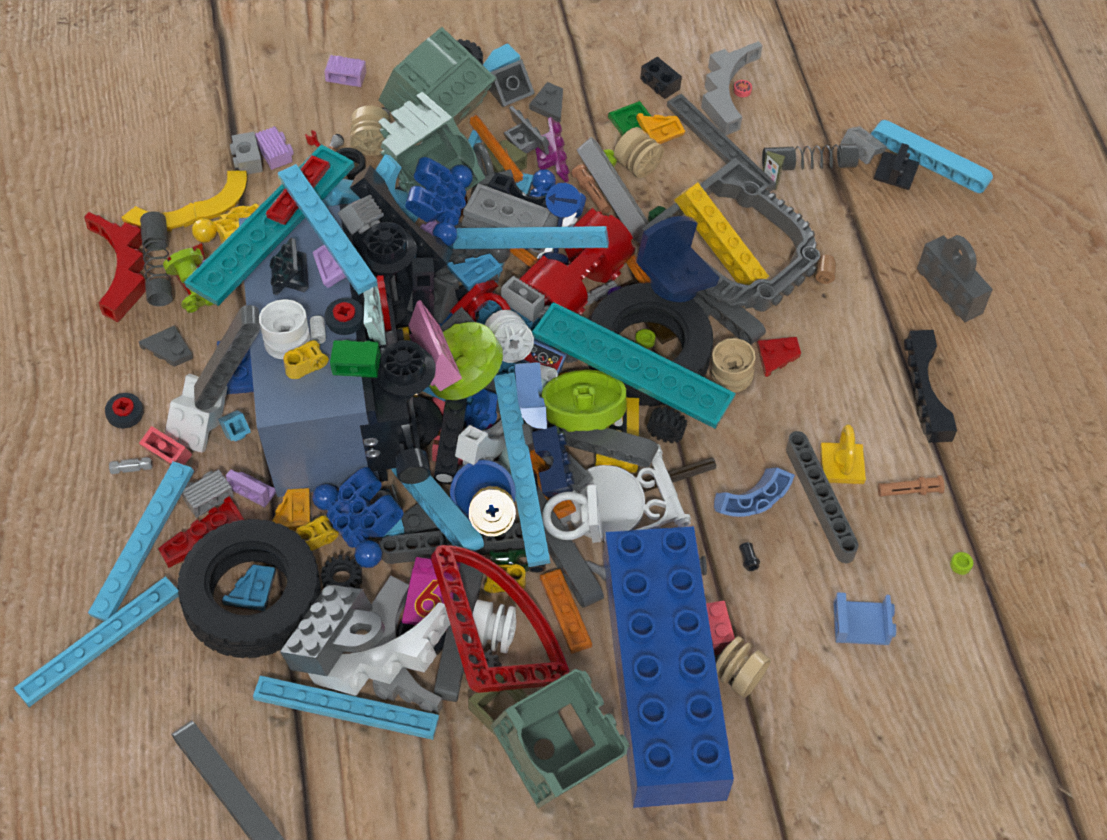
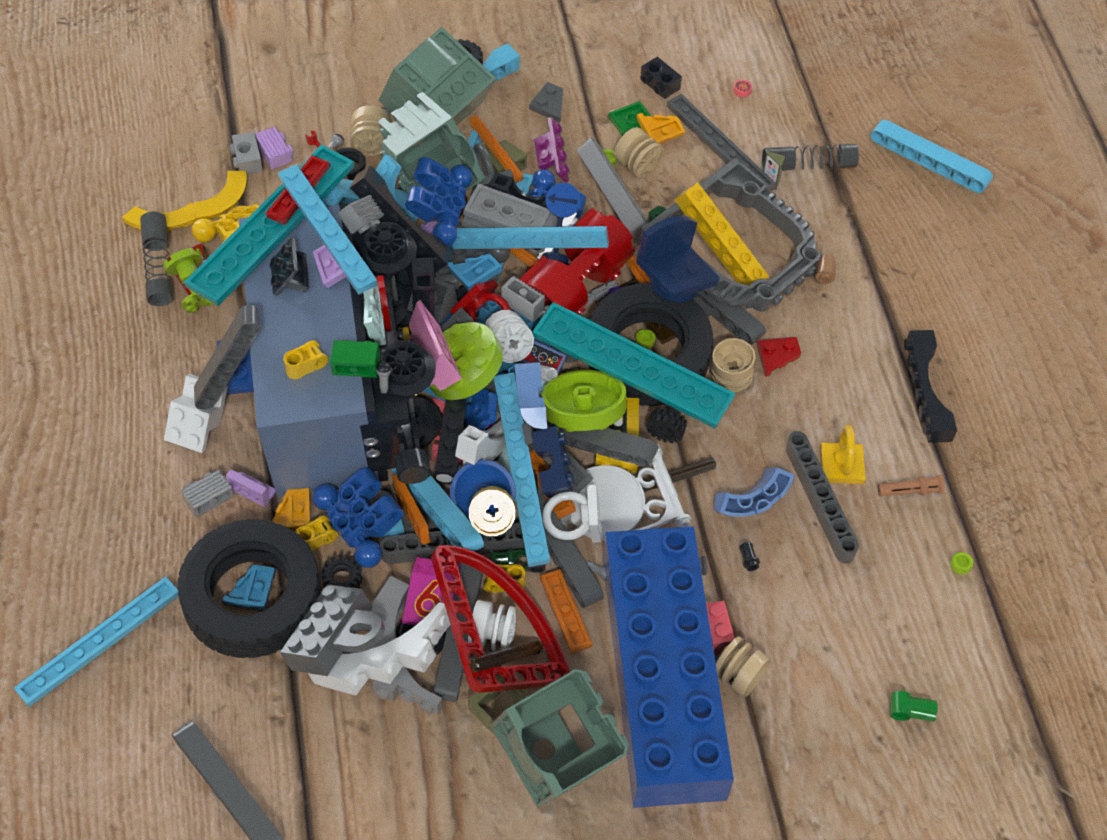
(124, 410): black wheel -> none
(128, 282): red arch -> none
(130, 465): light grey axle -> none
(141, 541): medium azure plate -> none
(164, 447): coral brick -> none
(167, 346): dark grey wing -> none
(177, 548): red wing -> none
(234, 426): medium azure brick -> none
(283, 327): white wheel -> none
(317, 329): white piece -> none
(339, 322): black wheel -> none
(345, 71): lavender brick -> none
(346, 707): medium azure plate -> none
(383, 370): none -> piece
(411, 510): none -> orange tile
(505, 656): none -> dark brown axle
(511, 83): dark grey slope -> none
(525, 135): dark grey bracket -> none
(587, 183): nougat pin -> none
(717, 101): light grey arch -> none
(863, 621): medium blue panel -> none
(867, 144): light grey bracket -> none
(897, 169): black bracket -> none
(906, 707): none -> green piece
(955, 275): dark grey brick -> none

